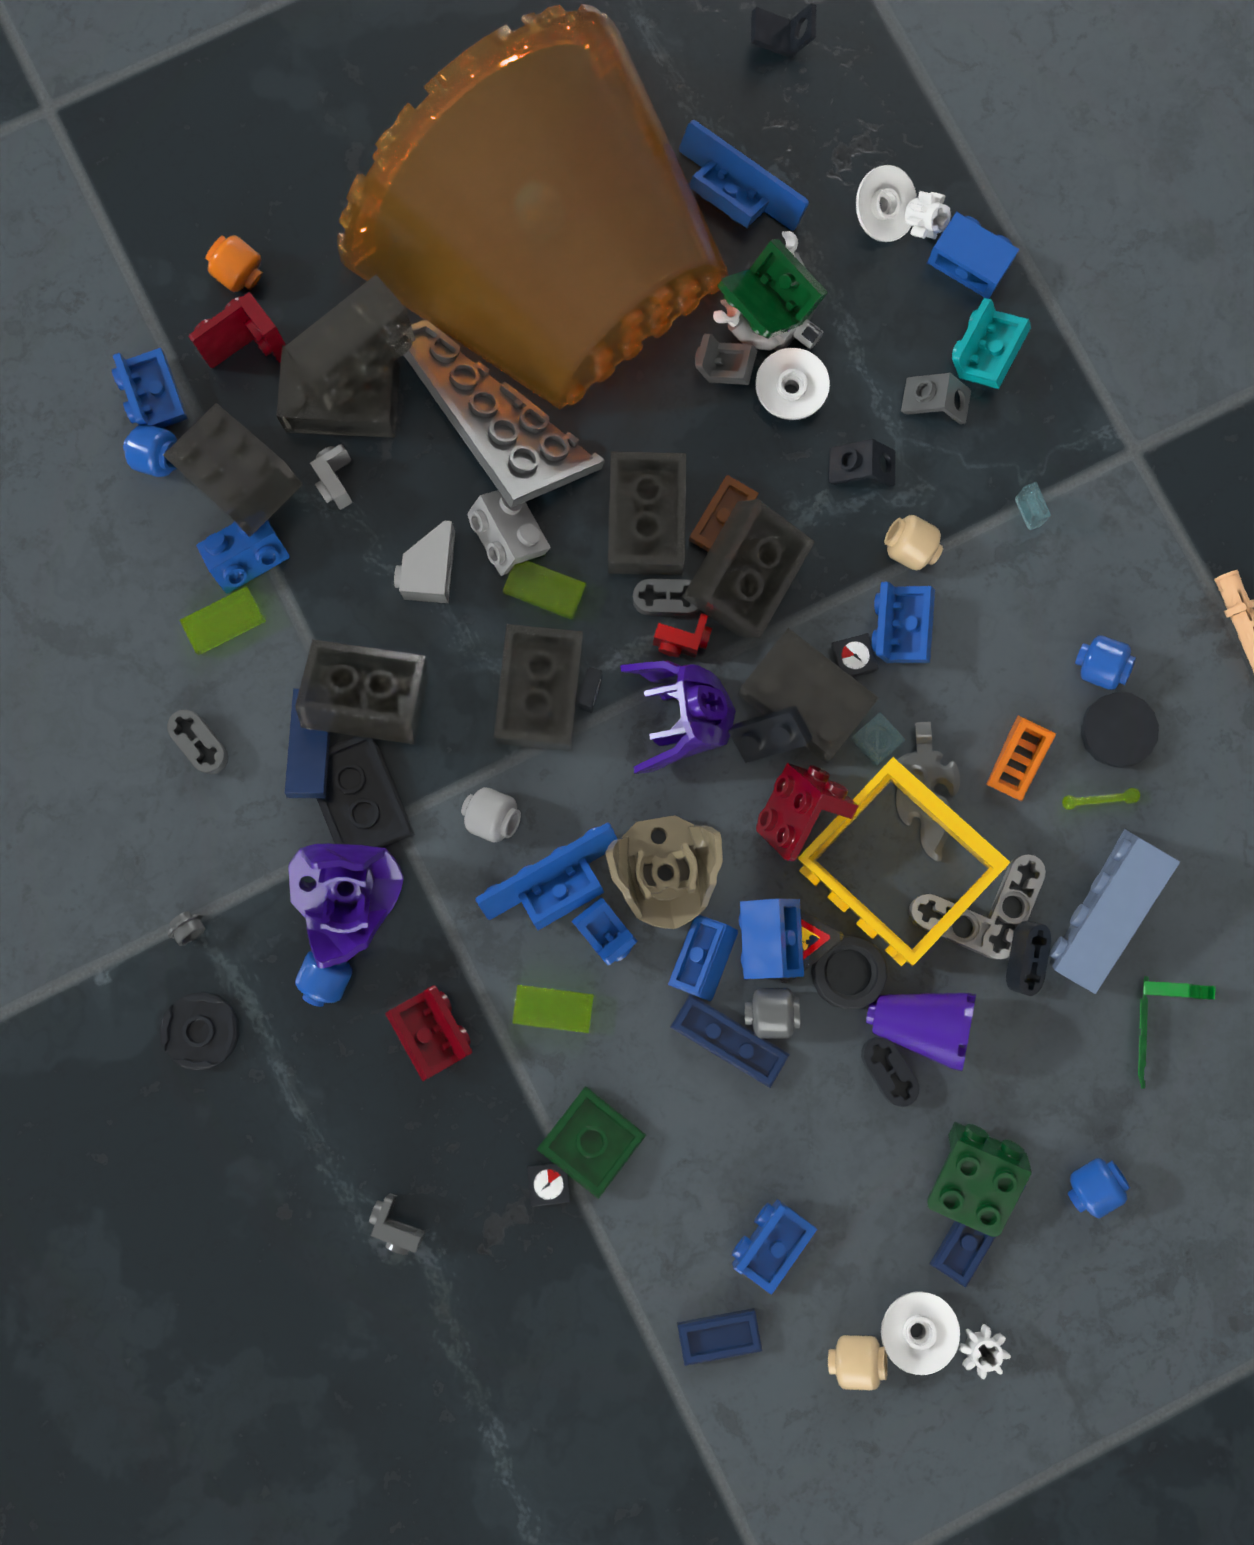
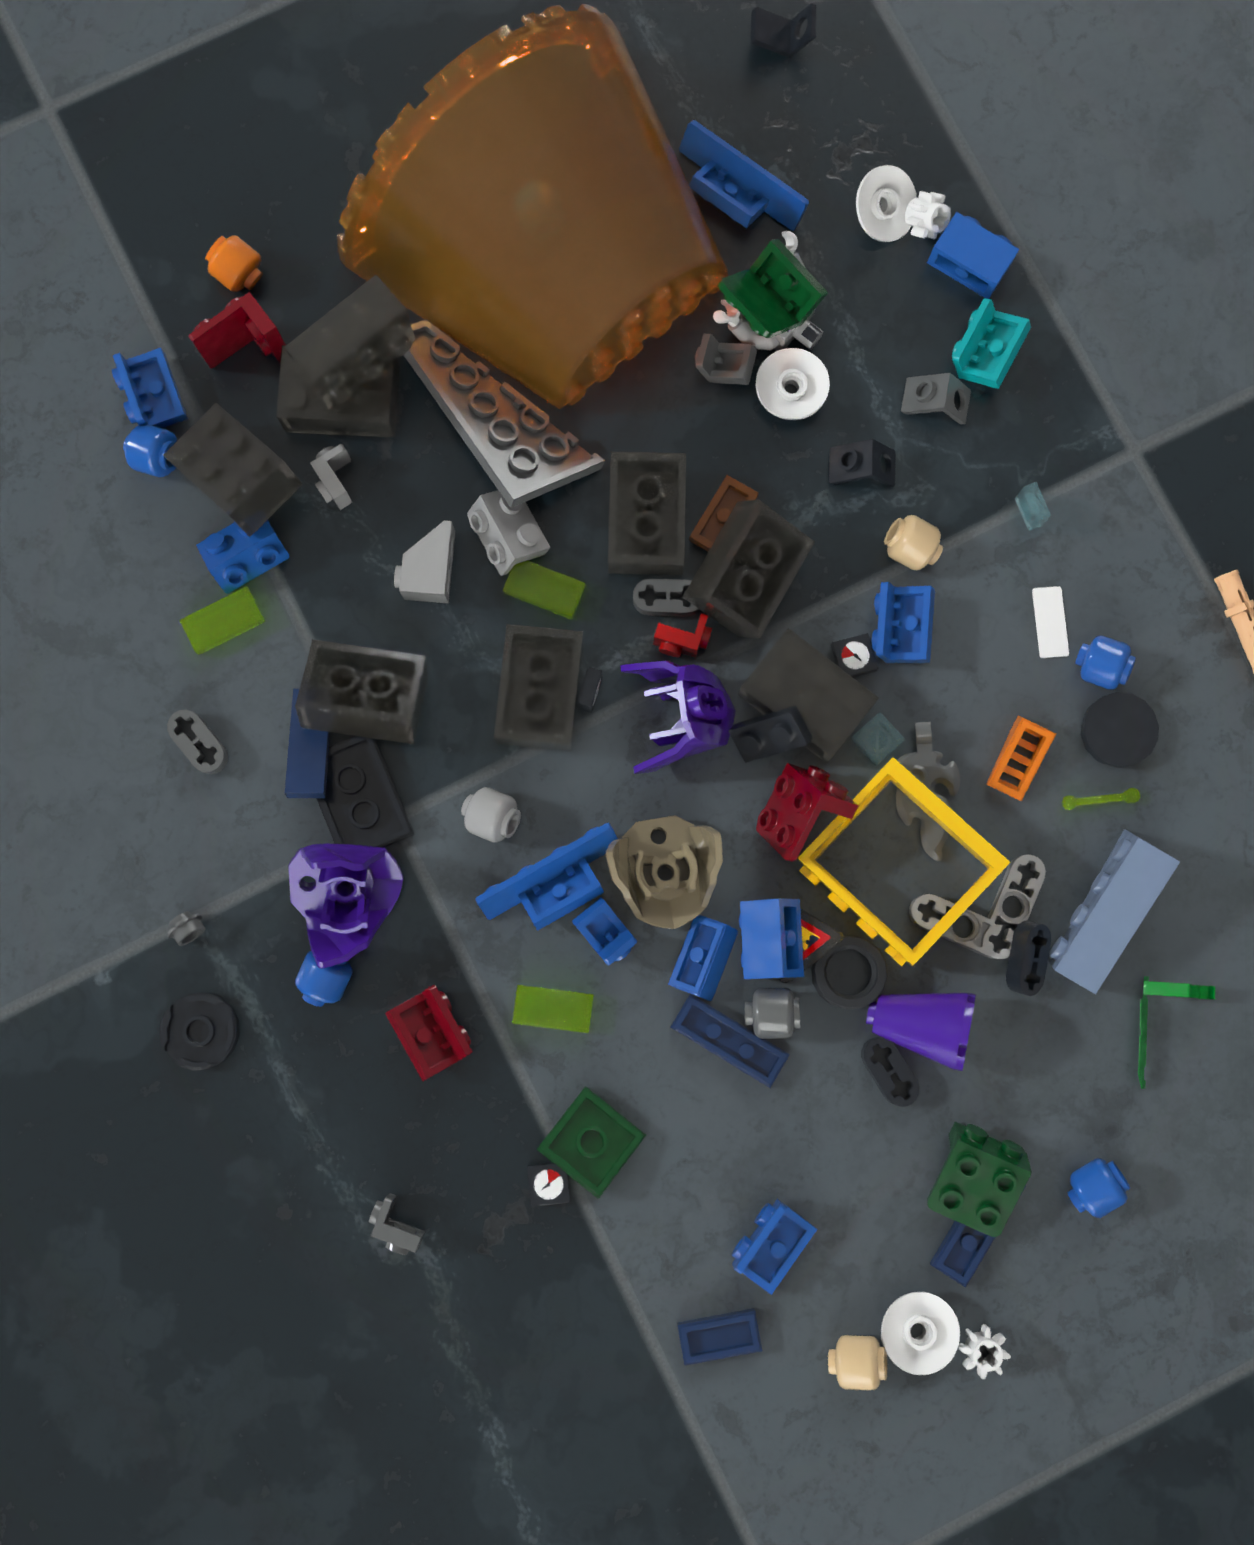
(1050, 622): none -> white sticker

